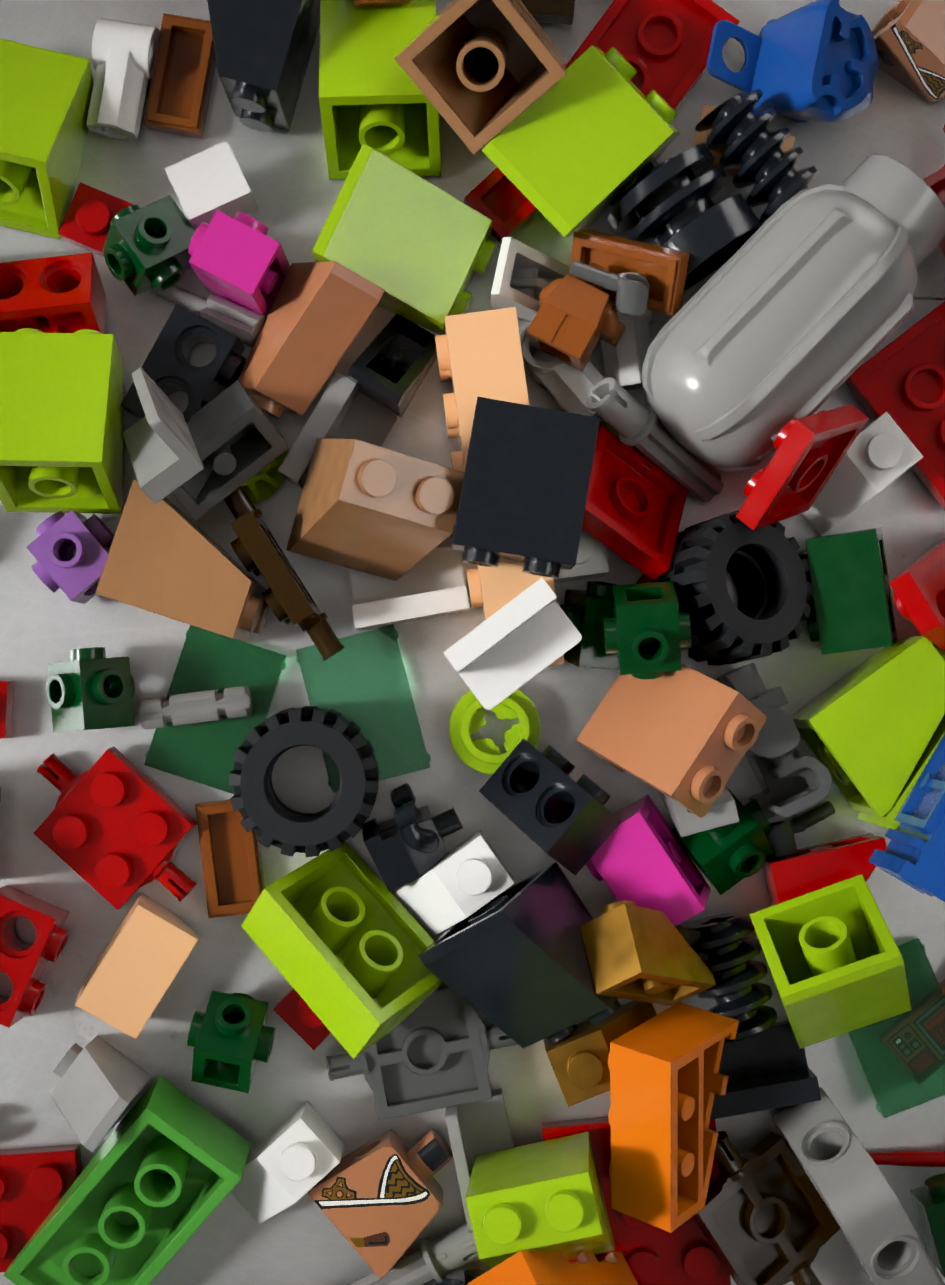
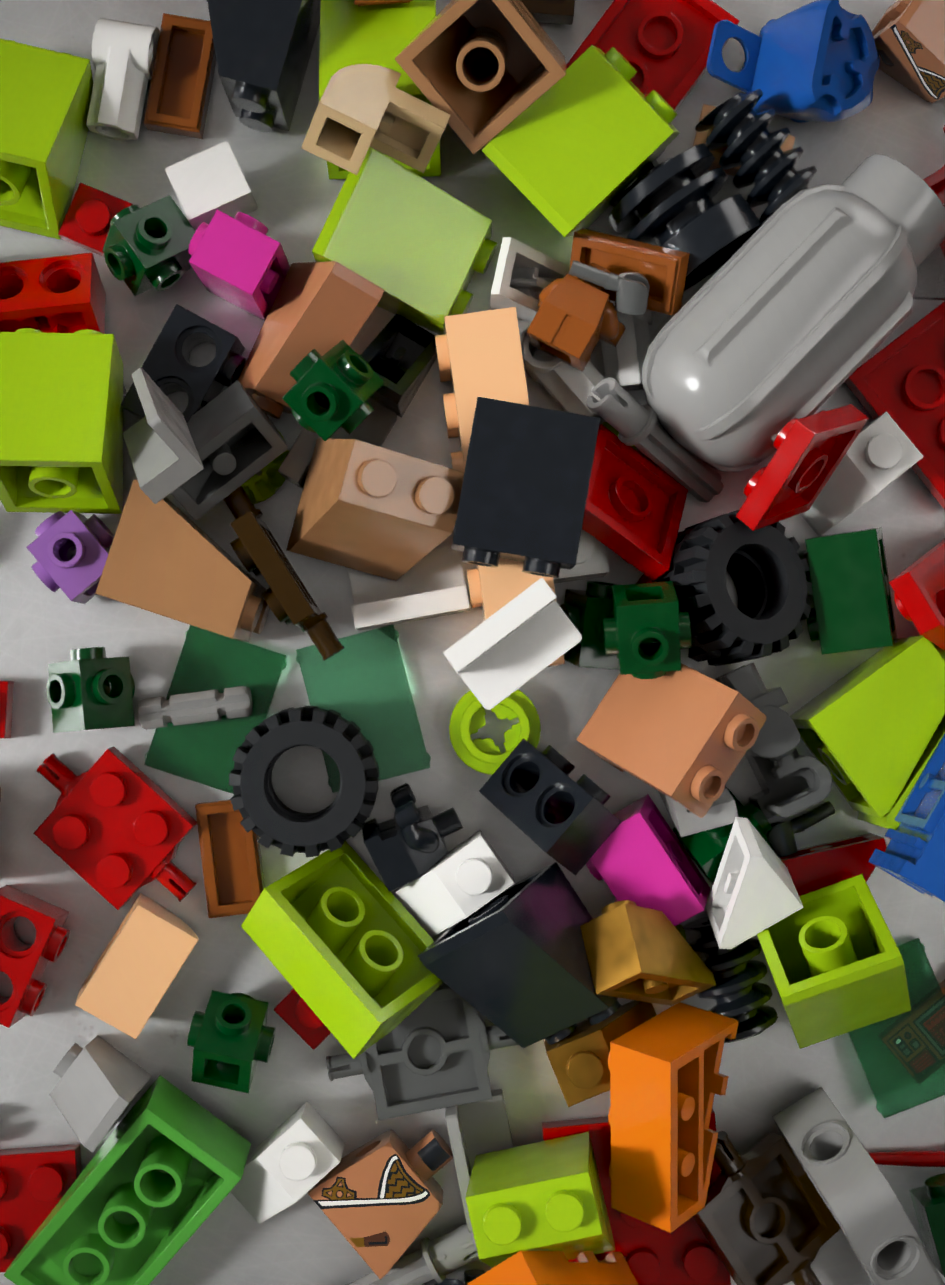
(219, 311): light grey axle -> none
(332, 390): none -> dark green brick
(366, 111): none -> tan brick
(502, 203): red plate -> none
(749, 888): none -> white slope
(765, 1074): black panel -> none

